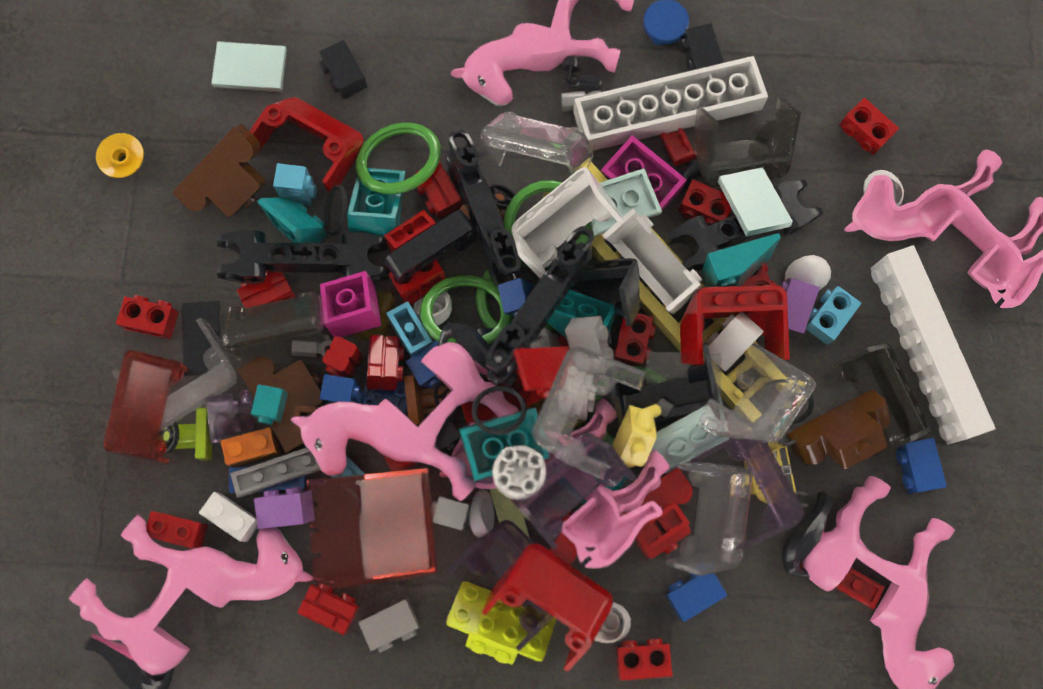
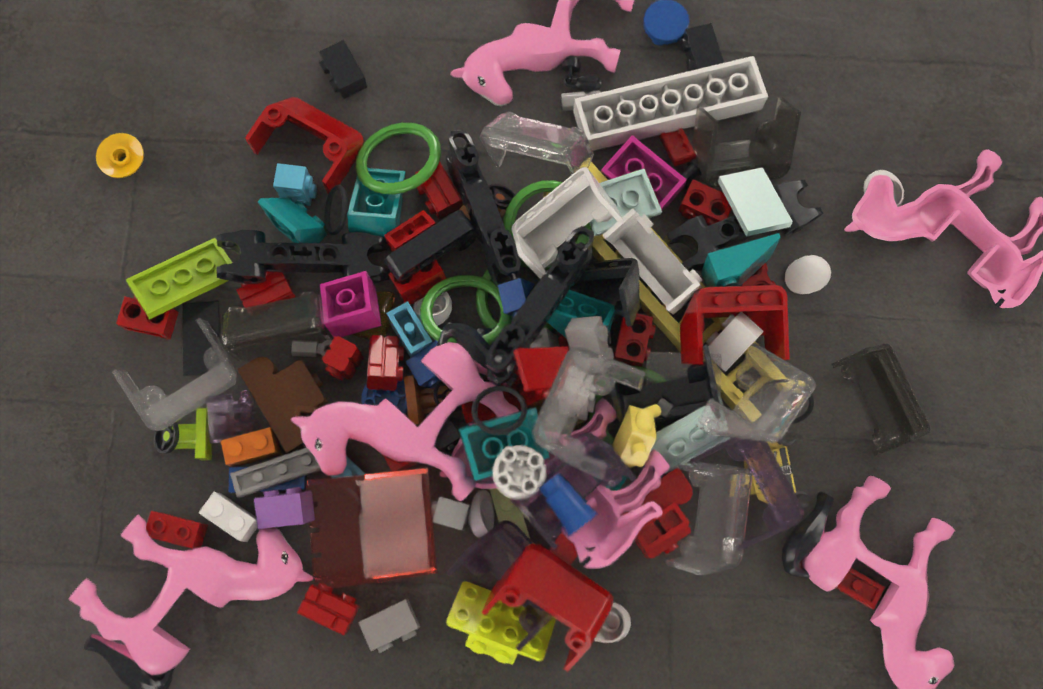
(140, 406): clear red windscreen -> none
(179, 278): none -> lime plate
(224, 175): reddish brown brick -> none
(249, 66): light aqua tile -> none
(269, 404): teal brick -> none
(340, 389): blue brick -> none
(567, 504): none -> blue plant
(643, 668): red brick -> none
(694, 595): blue brick -> none
(800, 300): medium lavender brick -> none
(835, 318): medium azure brick -> none
(845, 432): reddish brown brick -> none
(872, 122): red brick -> none
(920, 466): blue brick -> none
(931, 346): white brick -> none

